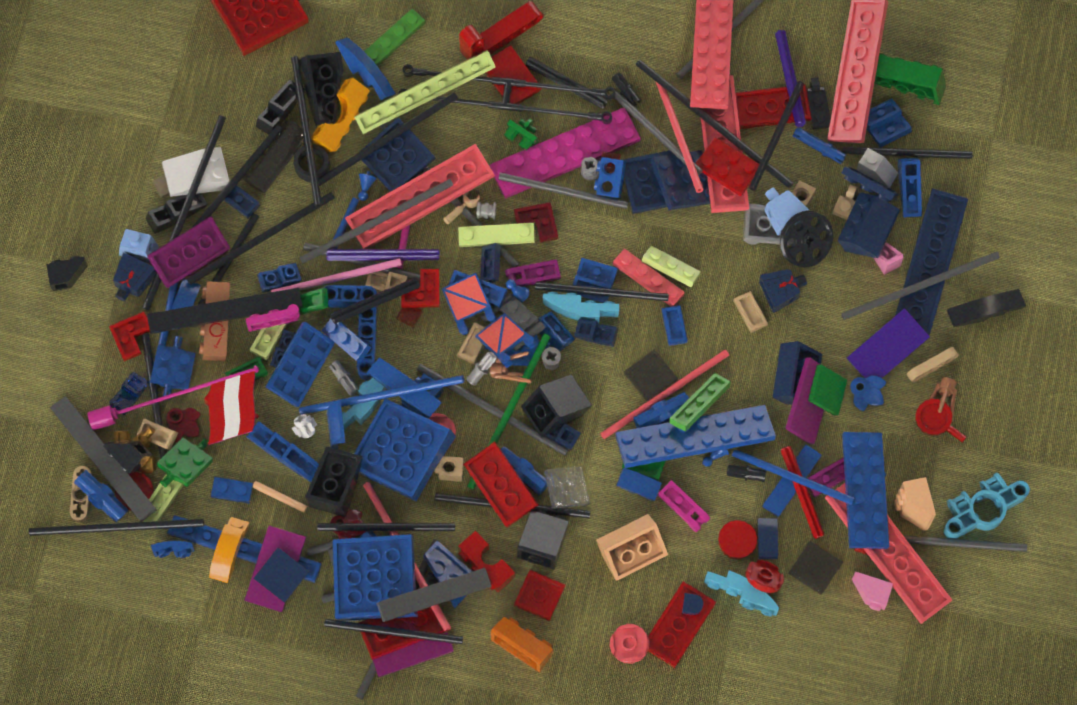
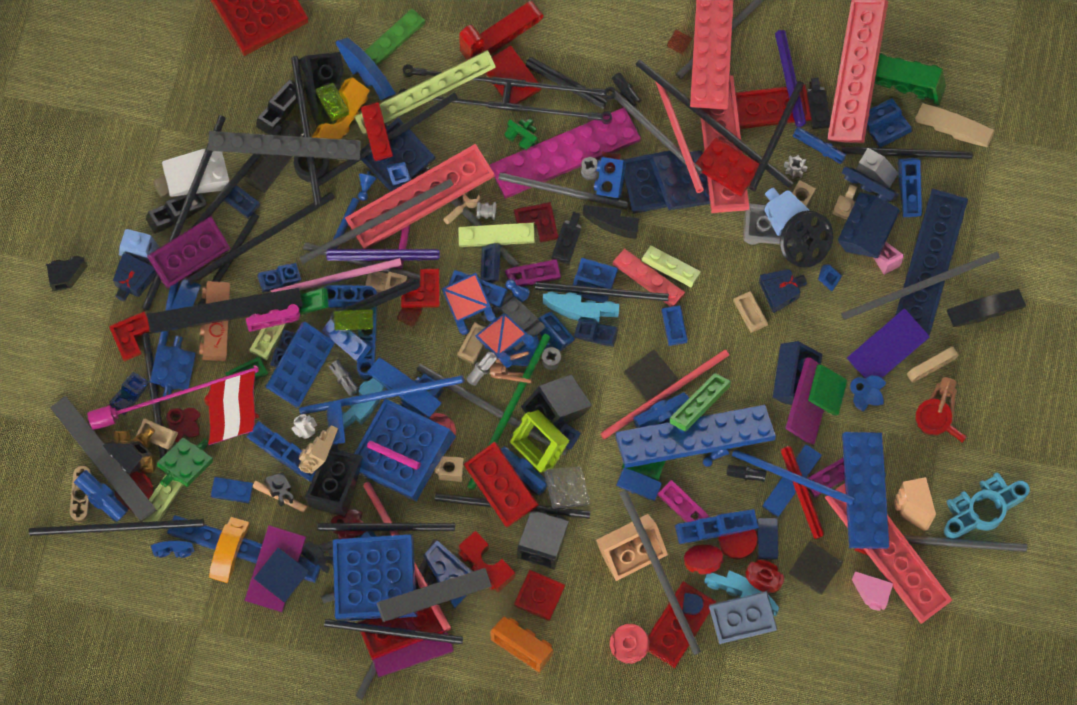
(279, 487): none -> black plate
(284, 145): none -> dark grey plate
(315, 555): none -> black plate
(317, 451): none -> tan plate
(332, 101): none -> clear neon green plate
(353, 319): none -> clear neon green tile
(376, 131): none -> red plate
(394, 455): none -> dark pink bar
(398, 173): none -> blue slope
(529, 450): none -> lime window
(567, 239): none -> black hinge
(612, 221): none -> black slope
(660, 572): none -> dark grey piece
(679, 42): none -> clear red tile
(703, 559): none -> red tile
(716, 526): none -> blue slope
(743, 617): none -> sand blue plate
(797, 162): none -> white gear
(829, 276): none -> blue slope
(955, 124): none -> tan slope

